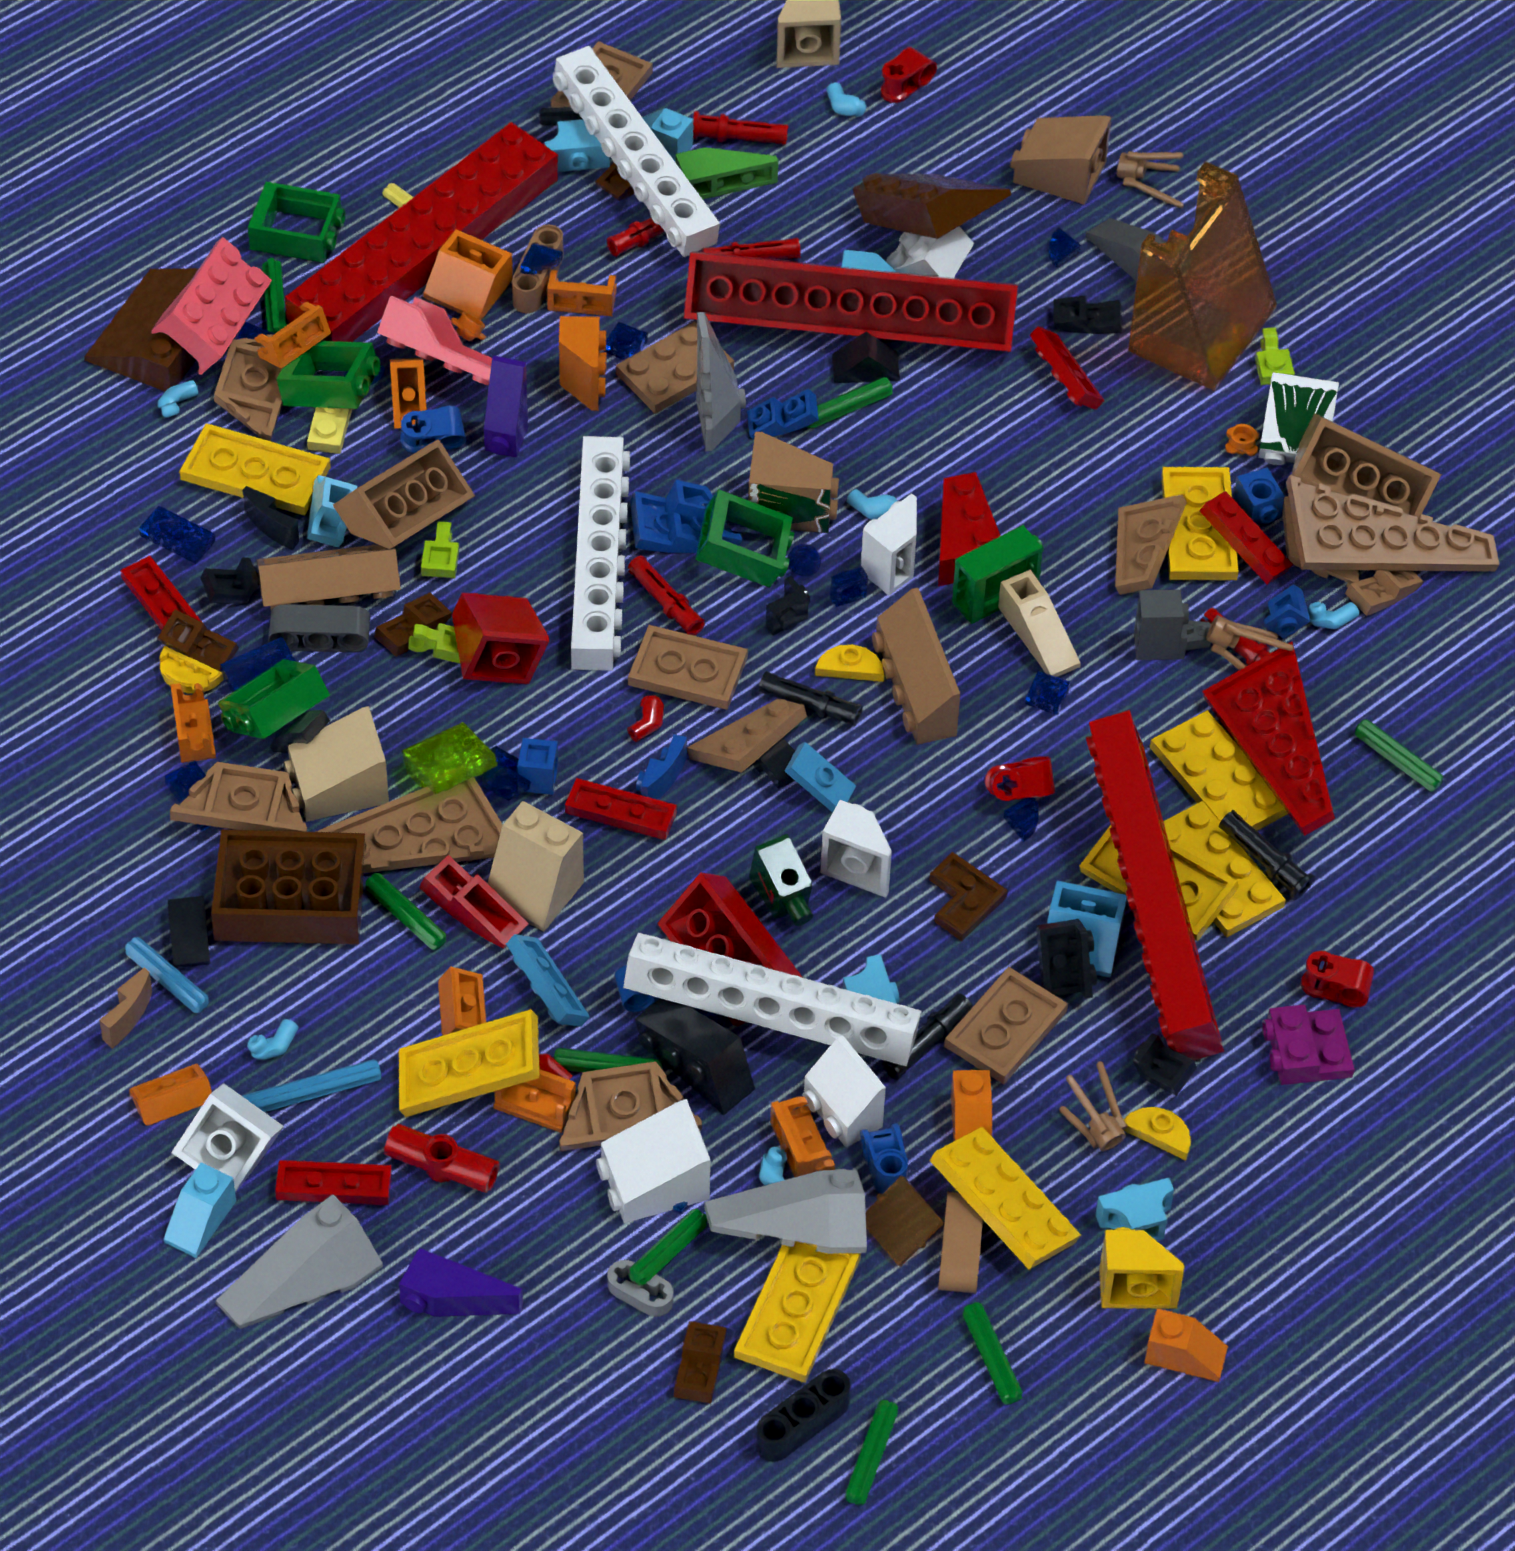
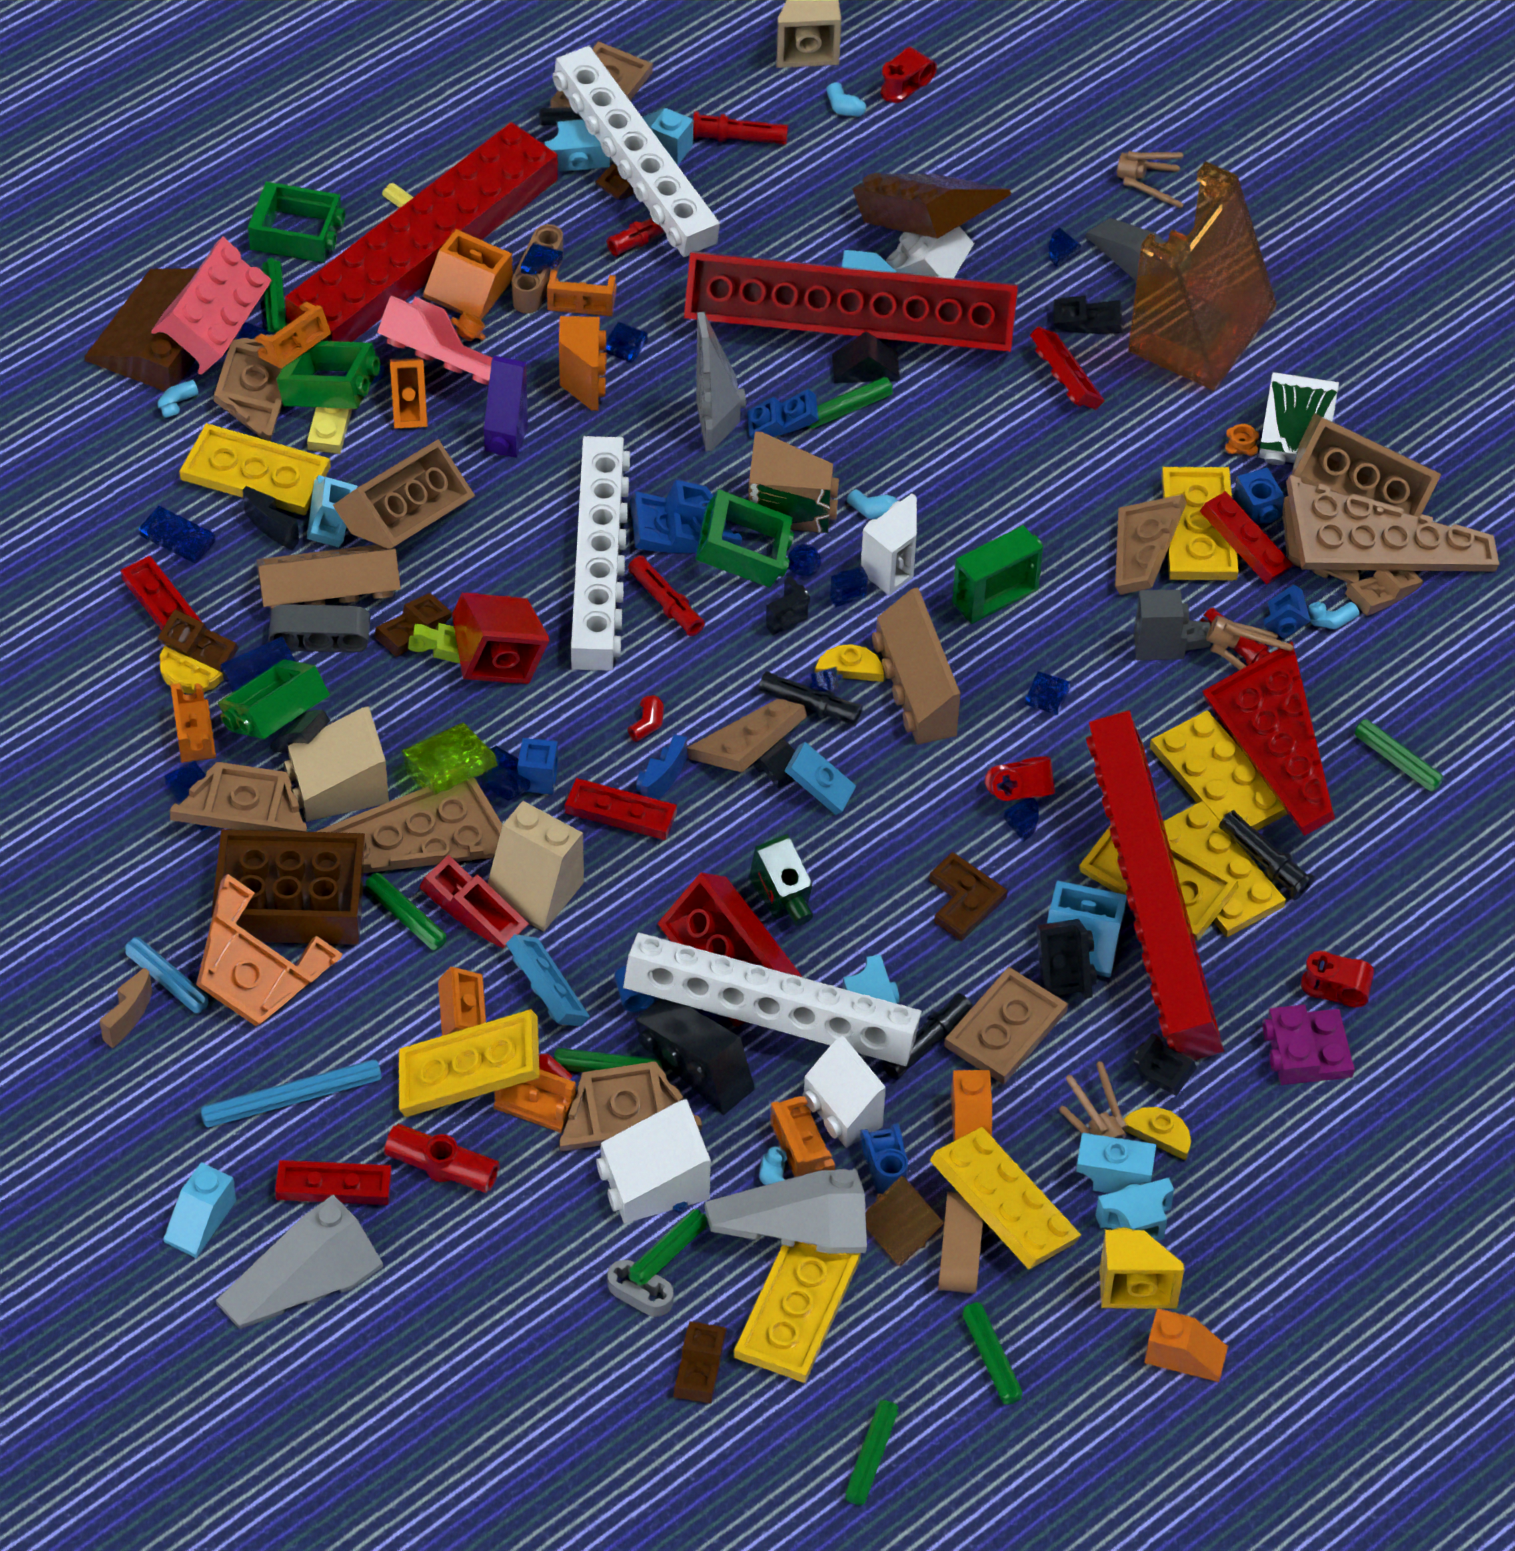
(171, 1094): orange slope -> none
(188, 931): black slope -> none
(228, 1135): white slope -> none
(231, 585): black bracket -> none
(246, 971): none -> orange wing
(275, 1046): medium azure arm -> none
(431, 425): blue piece -> none
(441, 555): lime plate -> none
(451, 1289): dark purple slope -> none
(664, 370): medium nougat plate -> none
(688, 667): medium nougat plate -> none
(726, 171): bright green slope -> none
(767, 250): red pin -> none
(797, 1430): black beam -> none
(826, 679): none -> clear blue plate
(856, 849): white slope -> none
(964, 522): red wedge -> none
(1037, 623): tan slope -> none
(1063, 155): medium nougat slope -> none
(1115, 1162): none -> medium azure brick
(1272, 358): lime plate -> none

